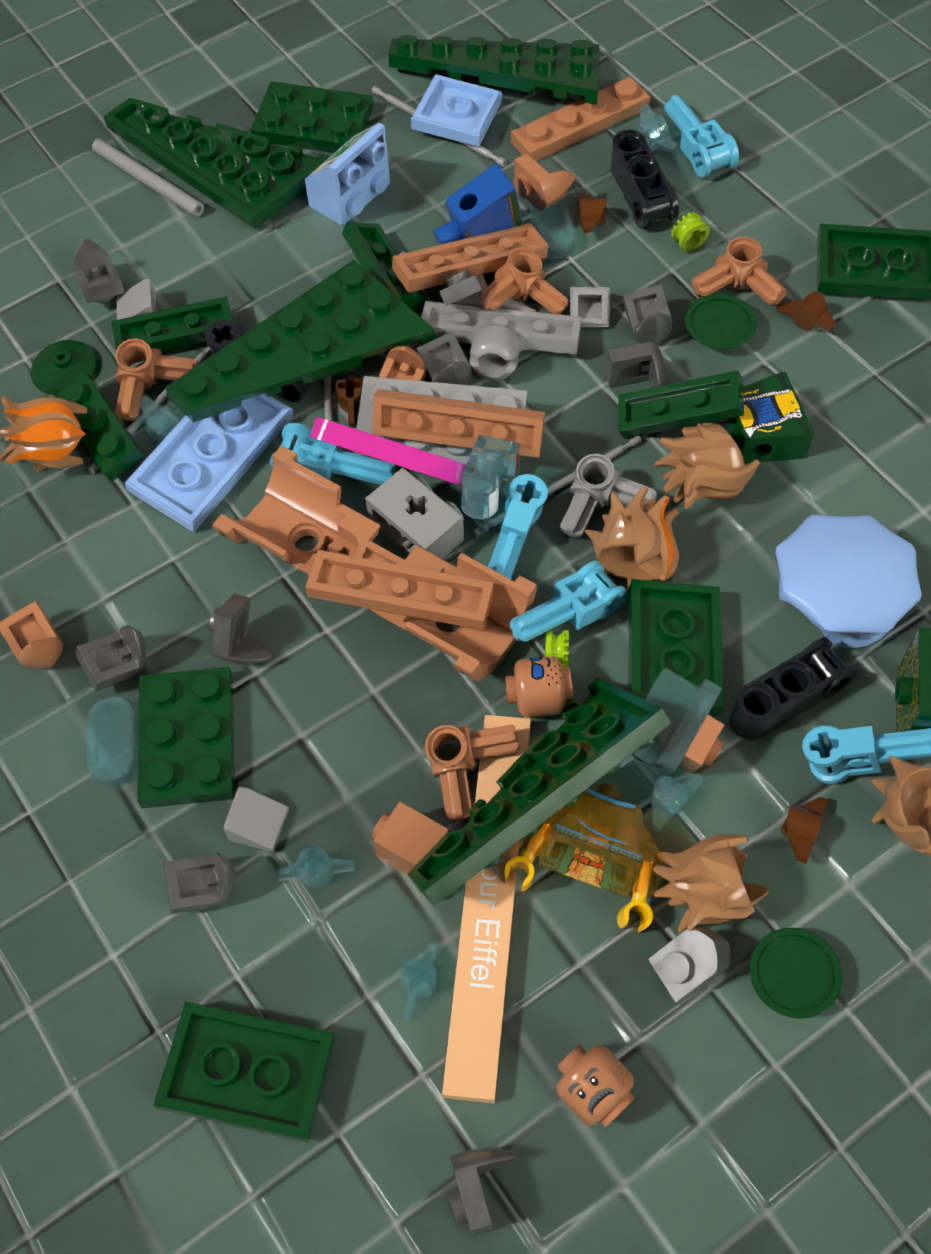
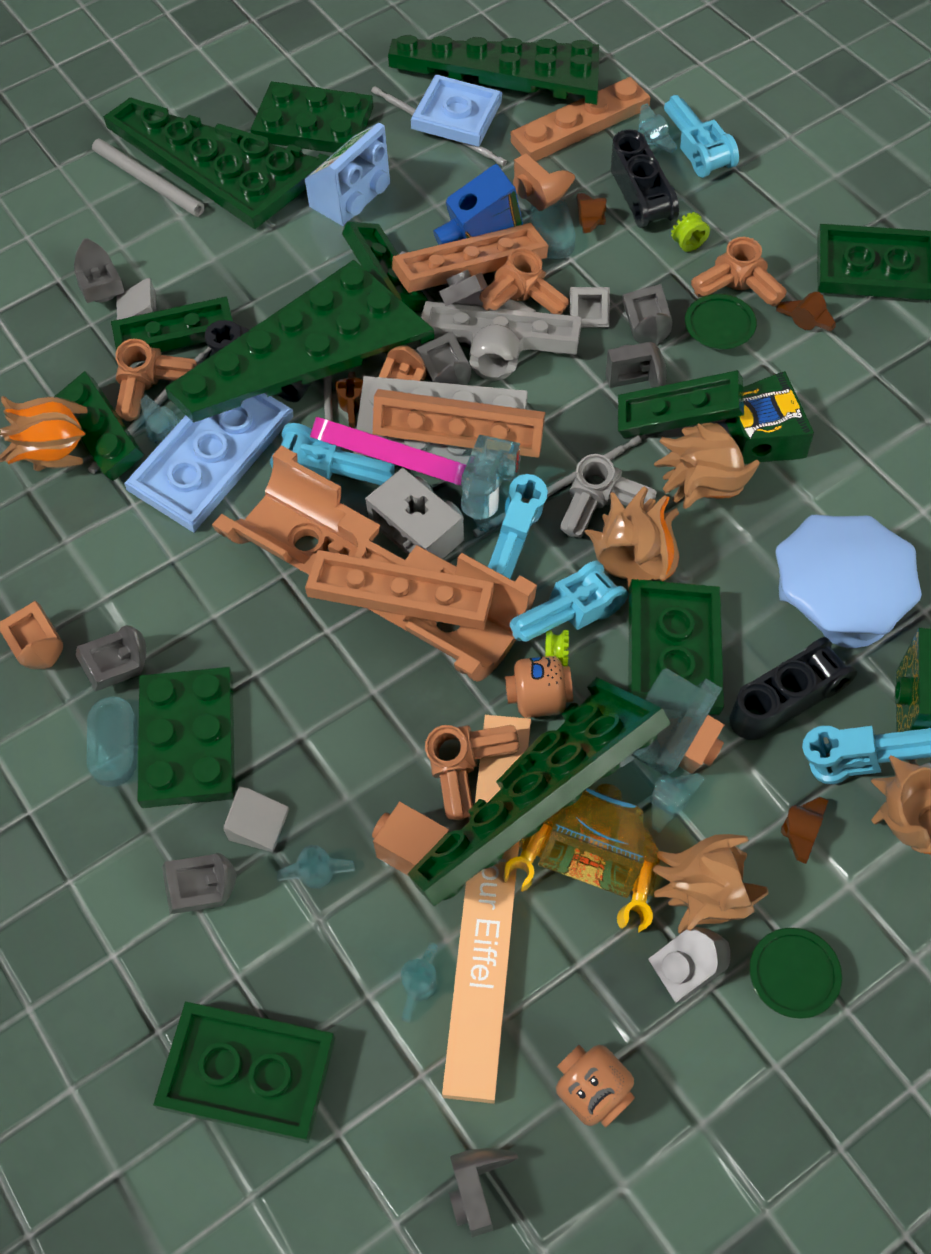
(62, 363): dark green piece -> none
(230, 635): flat silver plate -> none

